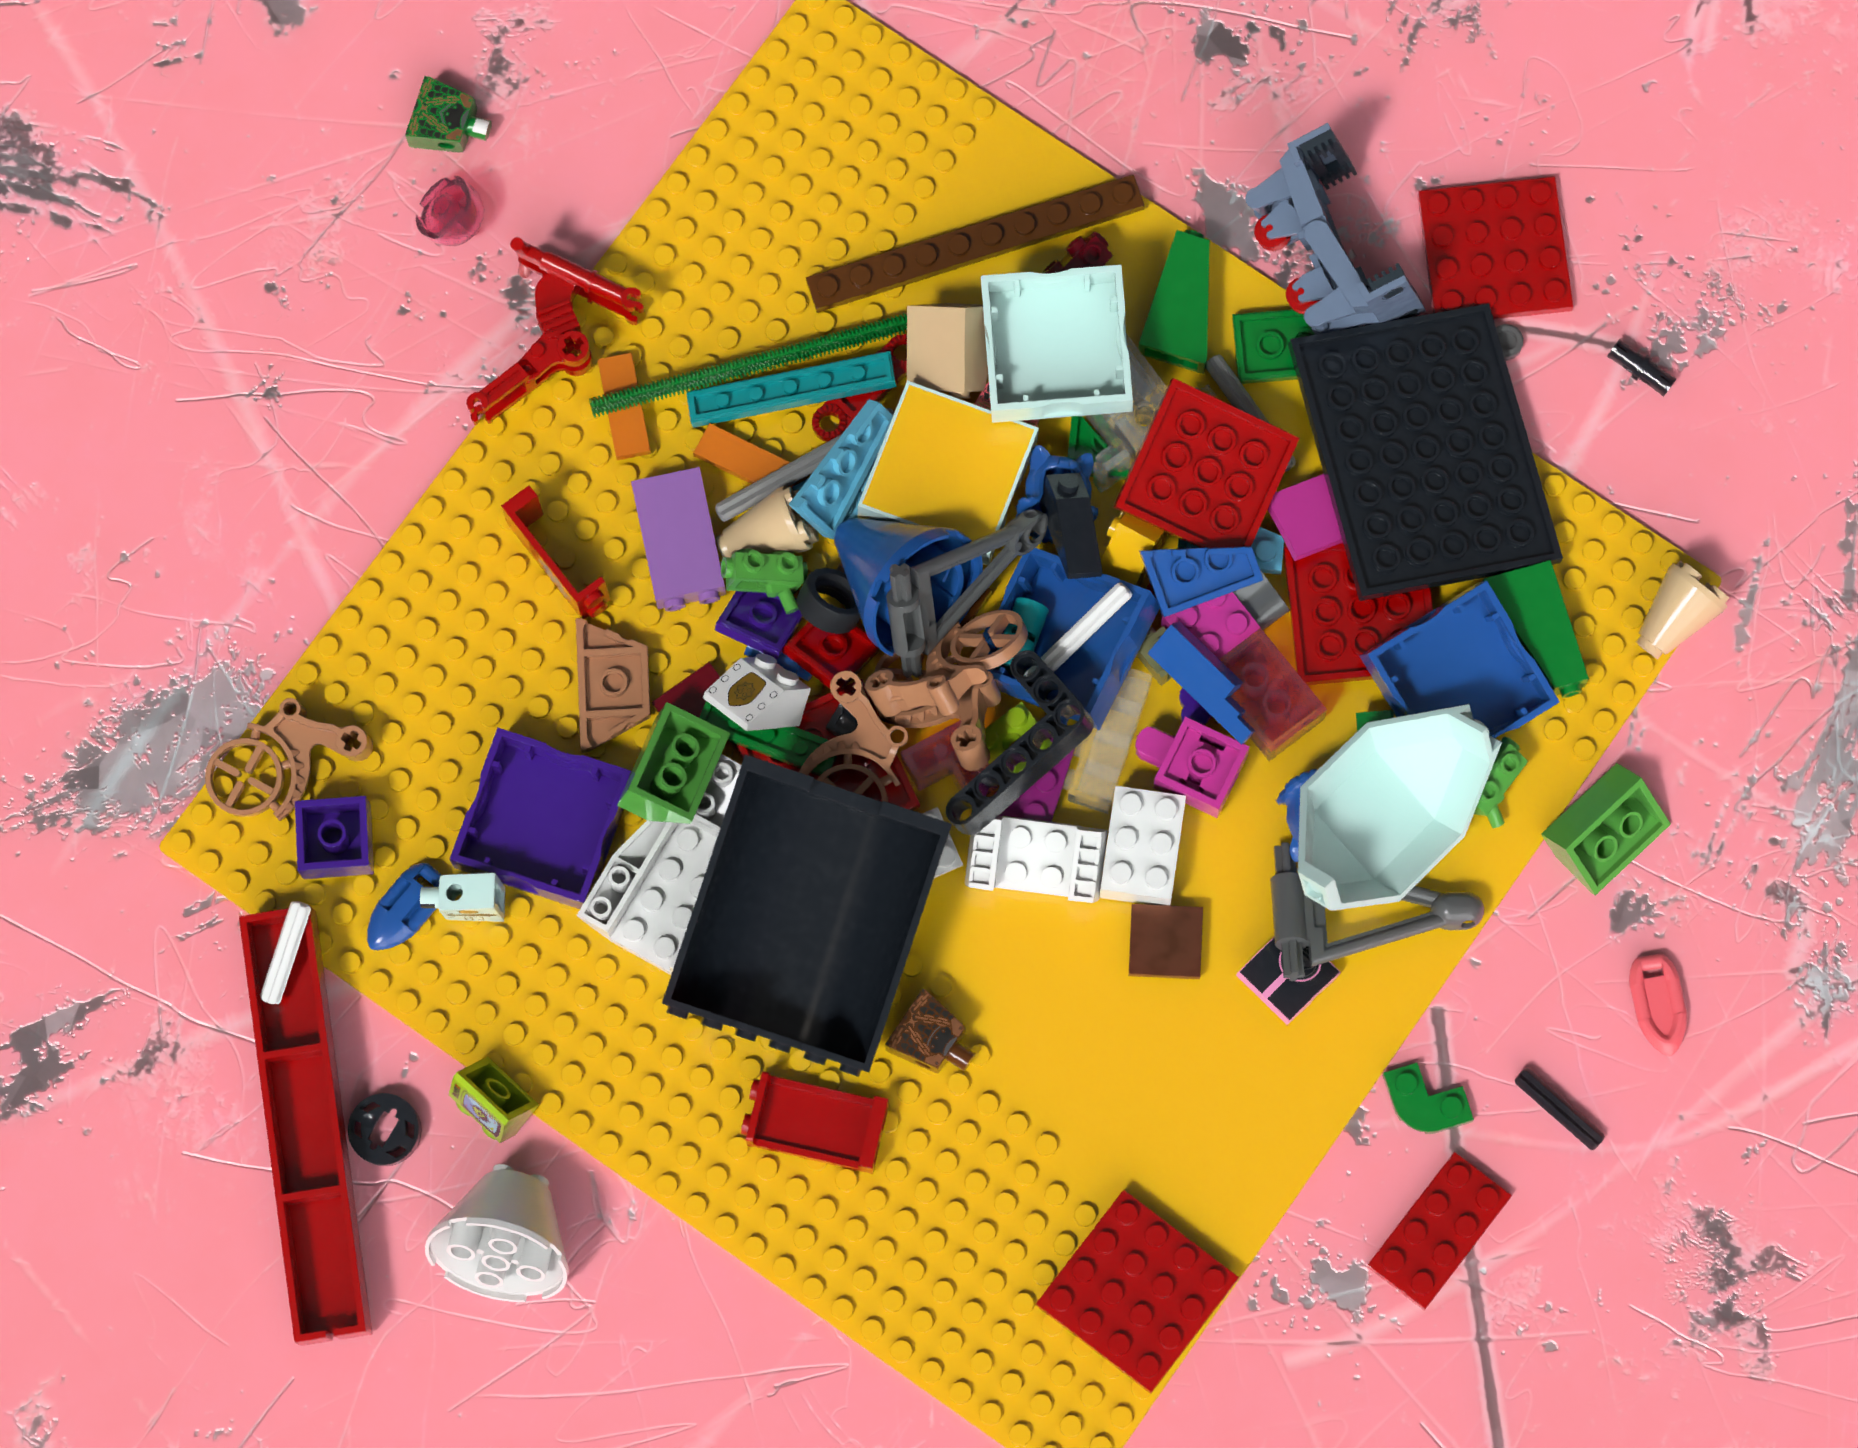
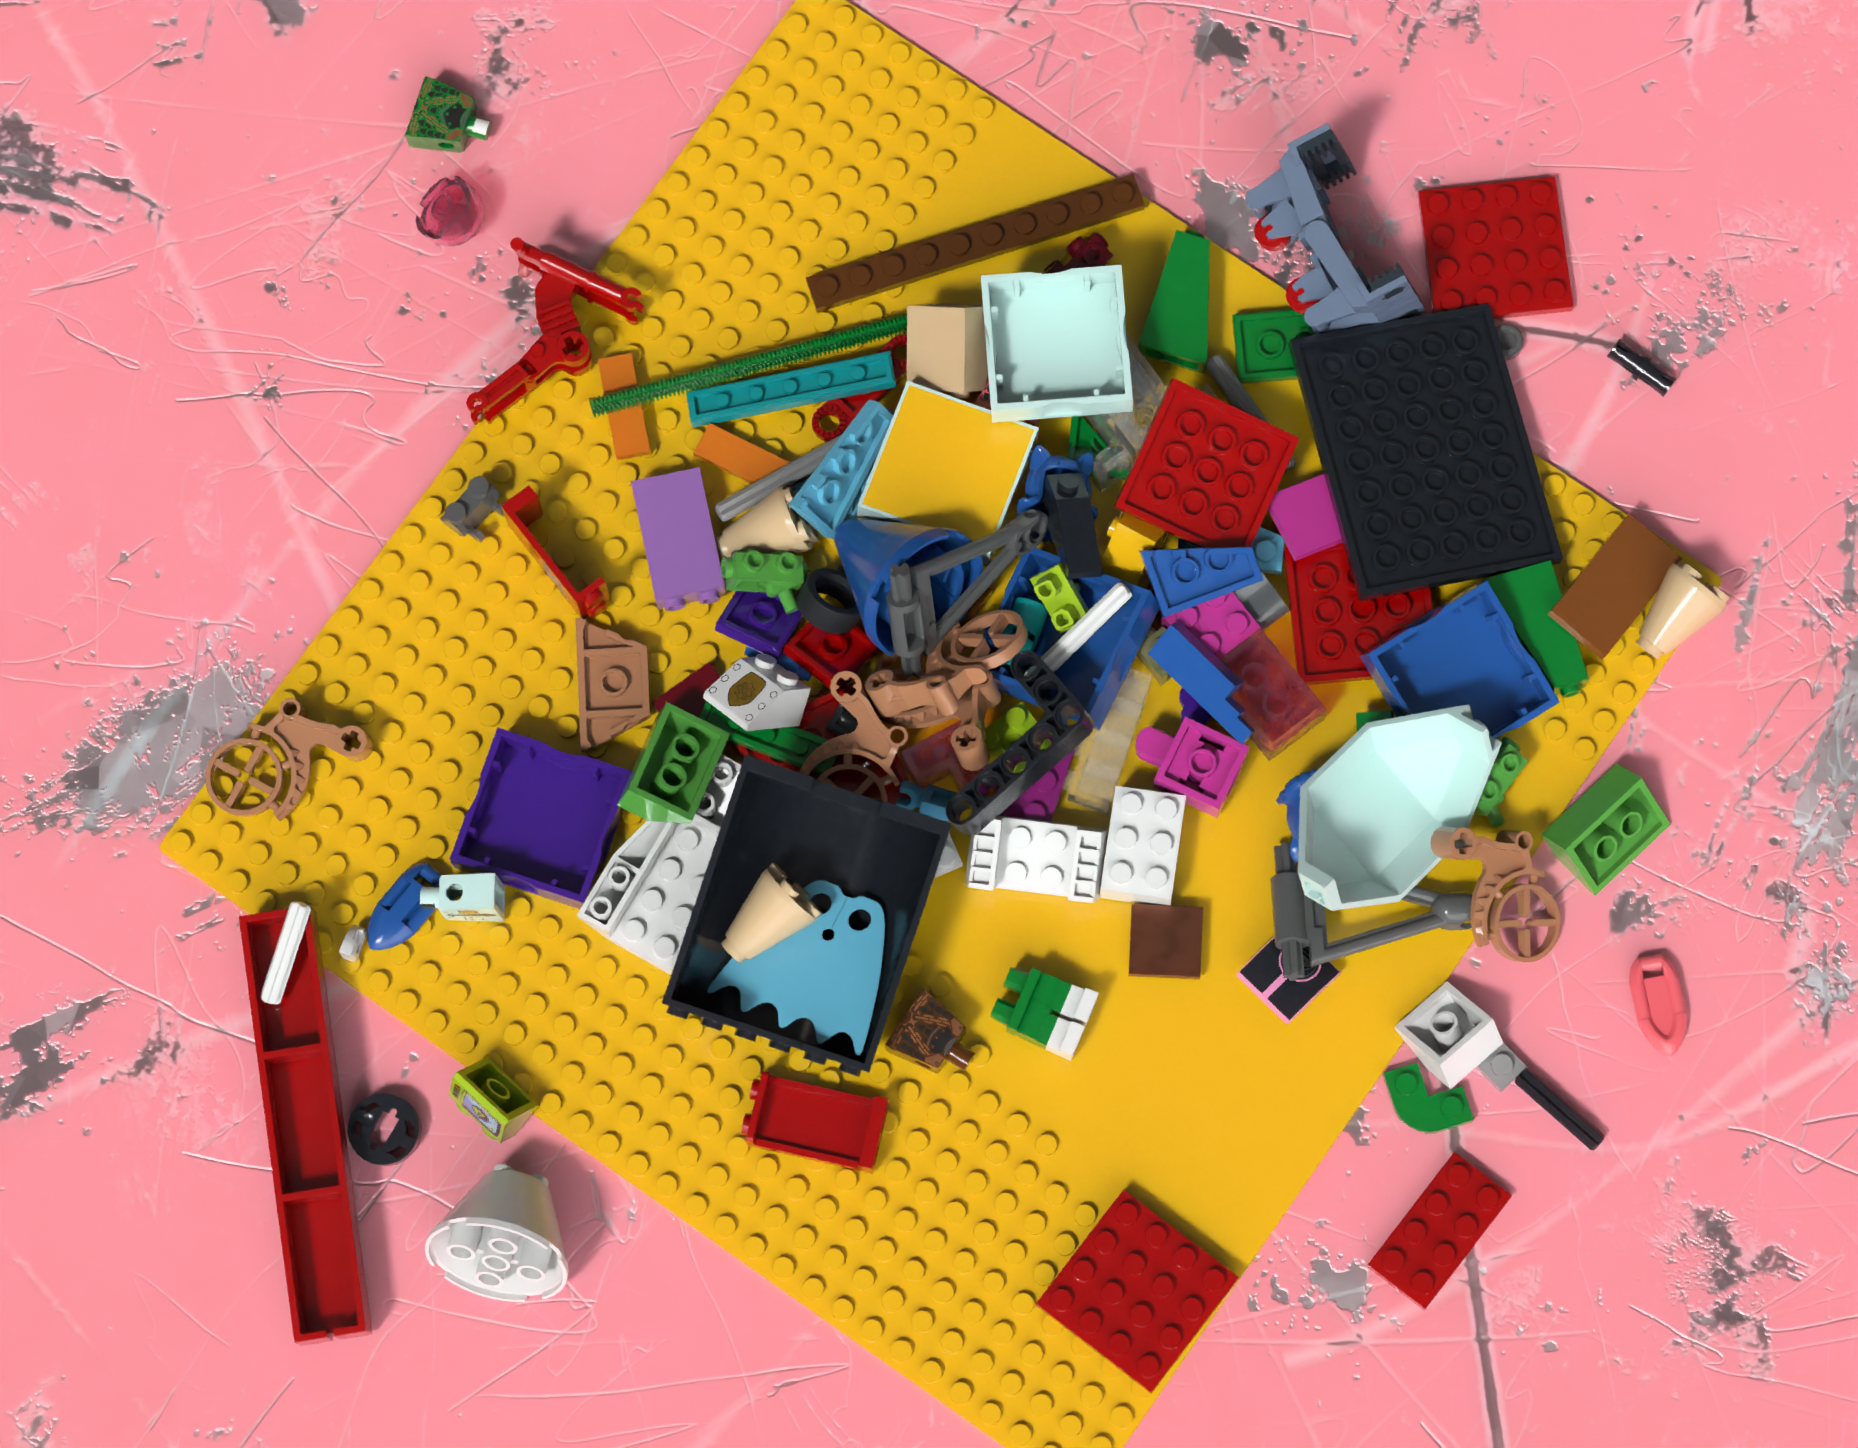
(334, 837): dark purple brick -> none
(353, 943): none -> white tile
(472, 508): none -> dark grey piece
(769, 915): none -> tan cone
(818, 978): none -> medium azure piece
(930, 800): none -> dark azure plate
(1037, 1010): none -> green hips
(1059, 597): none -> lime hips
(1449, 1034): none -> white slope
(1501, 862): none -> nougat piece
(1501, 1067): none -> light grey plate
(1614, 586): none -> dark orange tile

